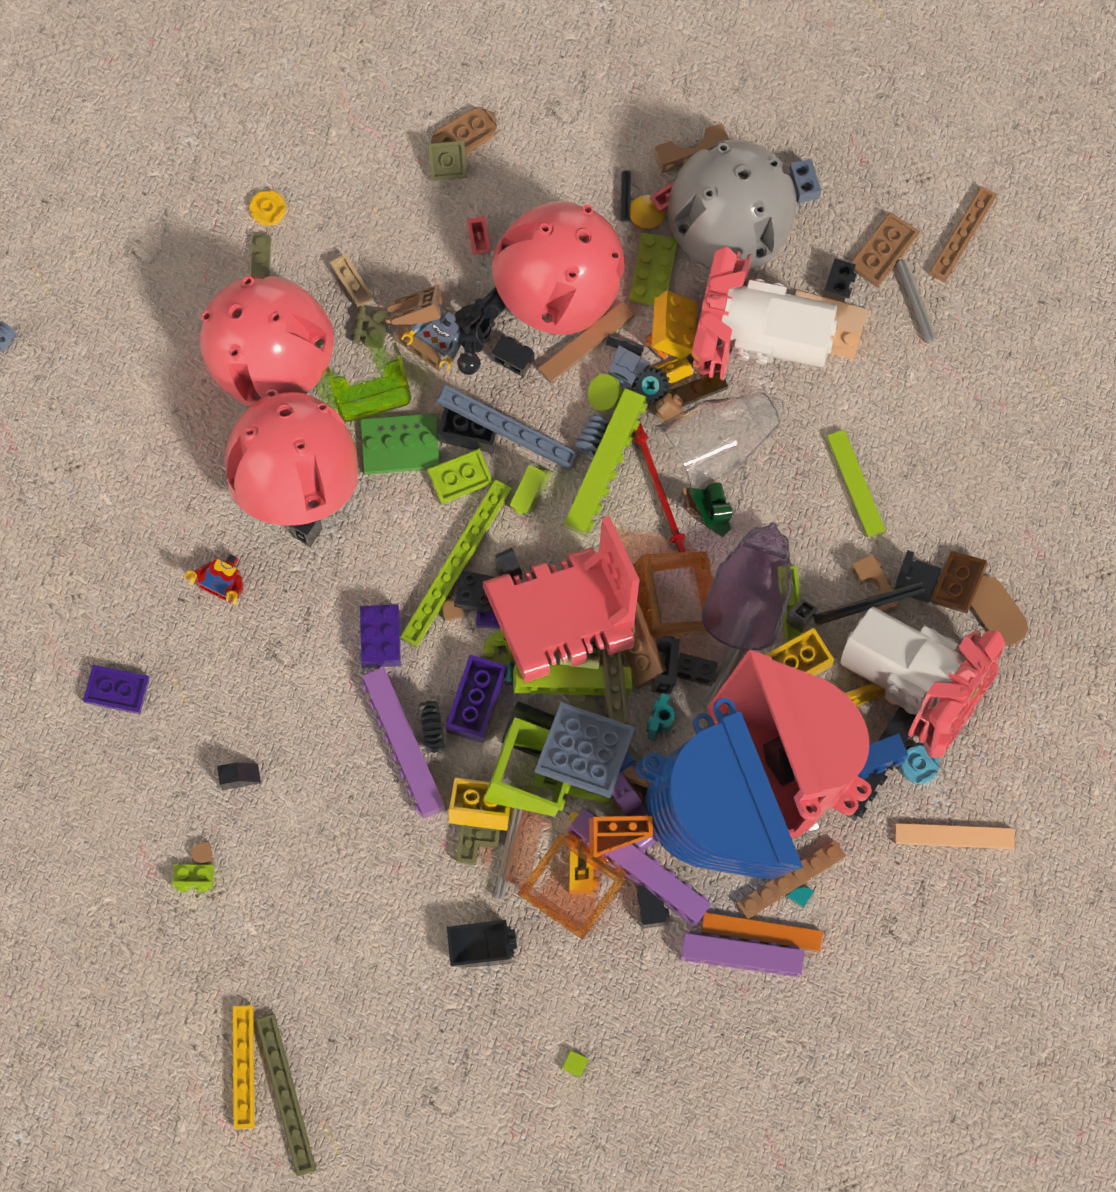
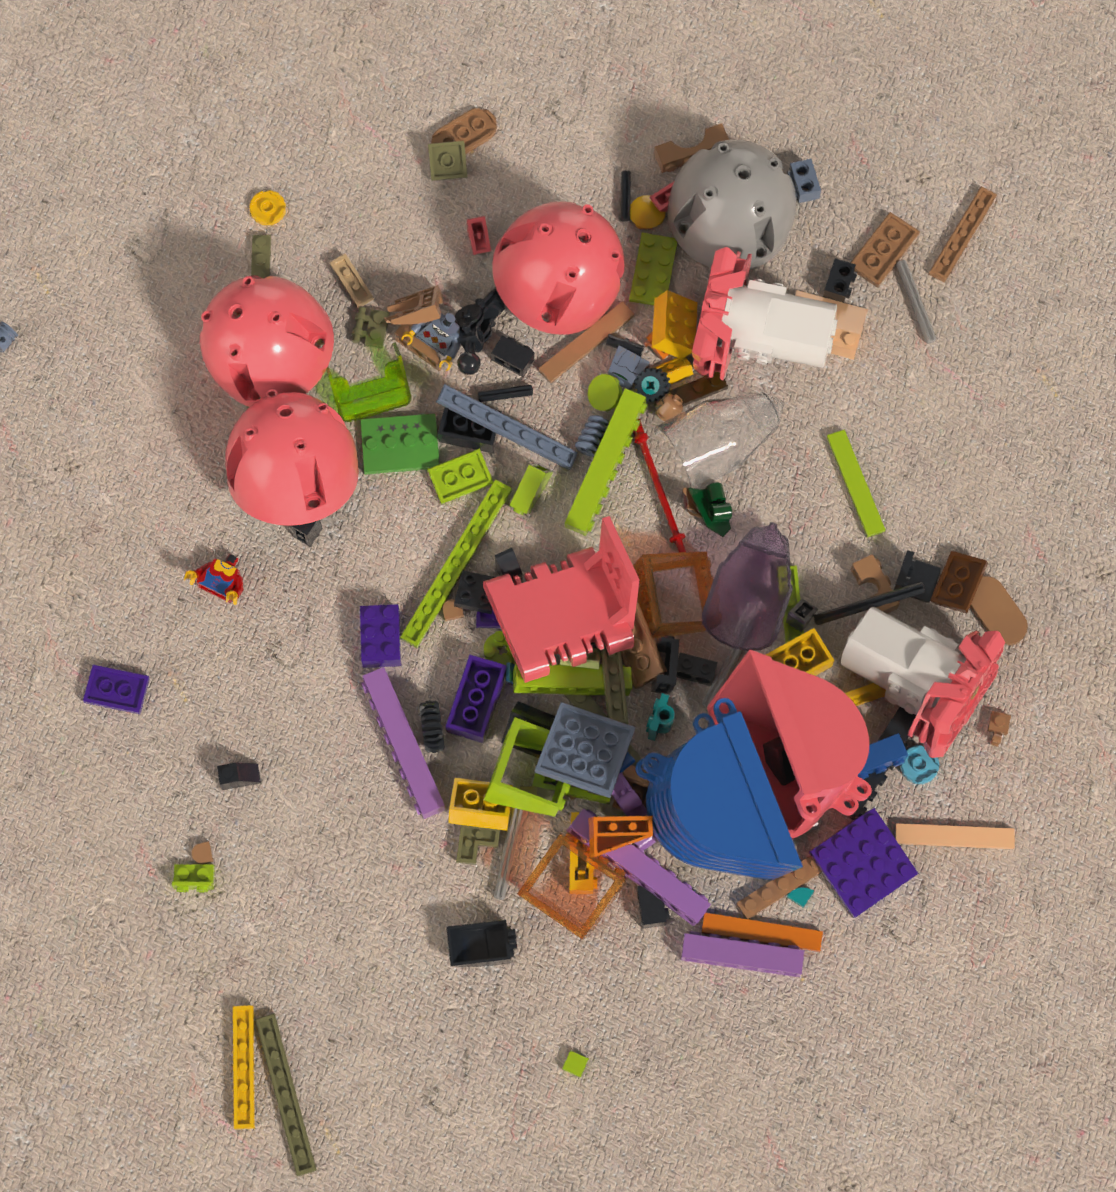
(505, 393): none -> black axle
(863, 862): none -> dark purple plate
(999, 726): none -> medium nougat plate

